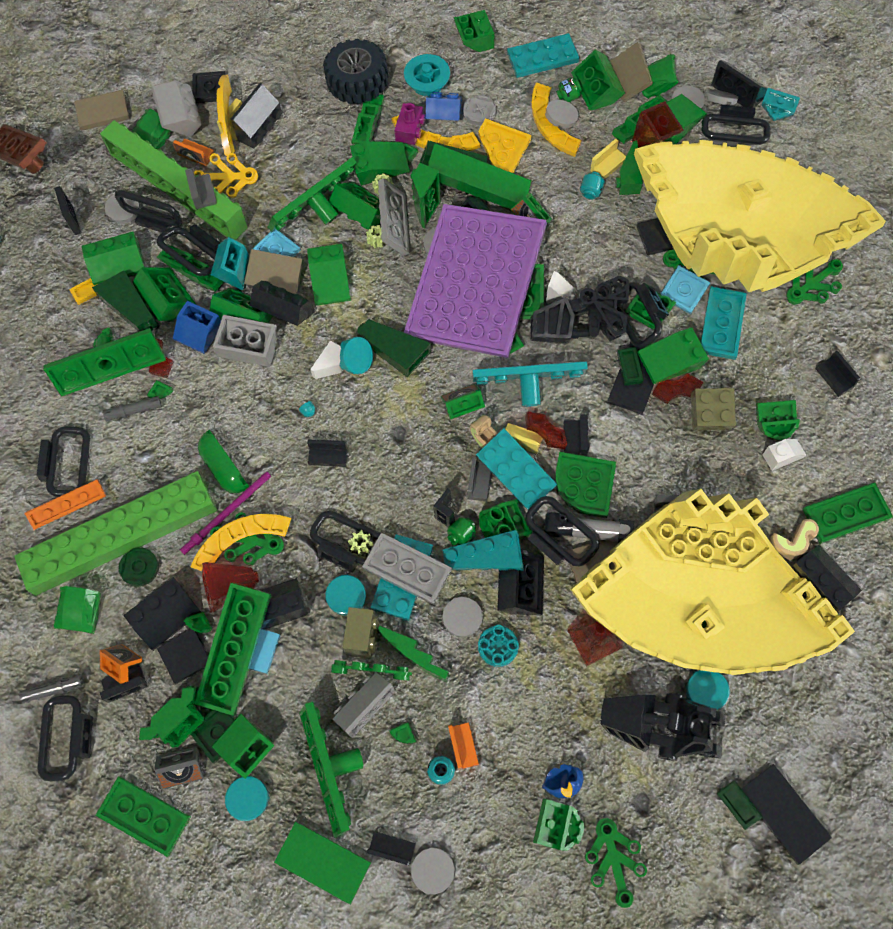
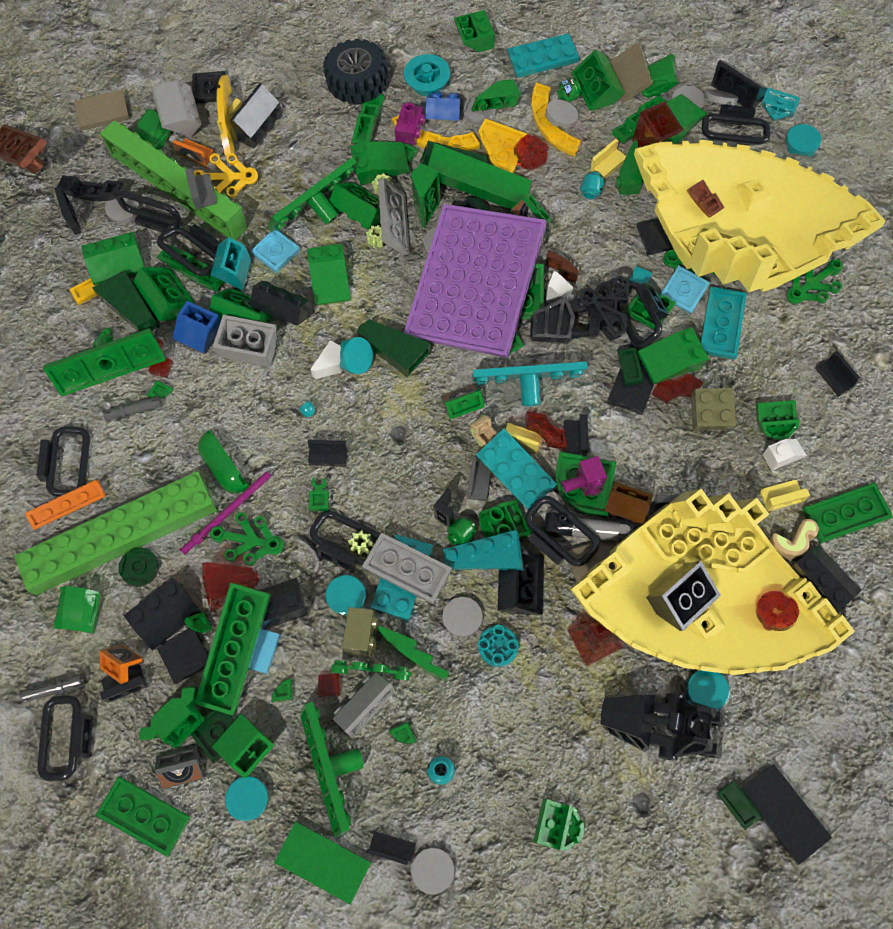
(88, 190): none -> black slope
(236, 530): yellow tile -> none
(275, 268): dark tan tile -> none
(283, 692): none -> green tile
(319, 498): none -> green plate
(329, 685): none -> clear red tile
(463, 746): orange panel -> none
(499, 95): none -> green slope
(538, 148): none -> clear red plate
(563, 781): blue hair -> none
(566, 268): none -> copper slope
(589, 477): none -> magenta brick
(614, 858): green plant -> none
(629, 501): none -> reddish brown slope
(640, 275): none -> teal tile
(684, 595): none -> slope
(704, 199): none -> copper slope
(773, 621): none -> clear red plate
(783, 495): none -> light yellow panel
(803, 140): none -> teal tile

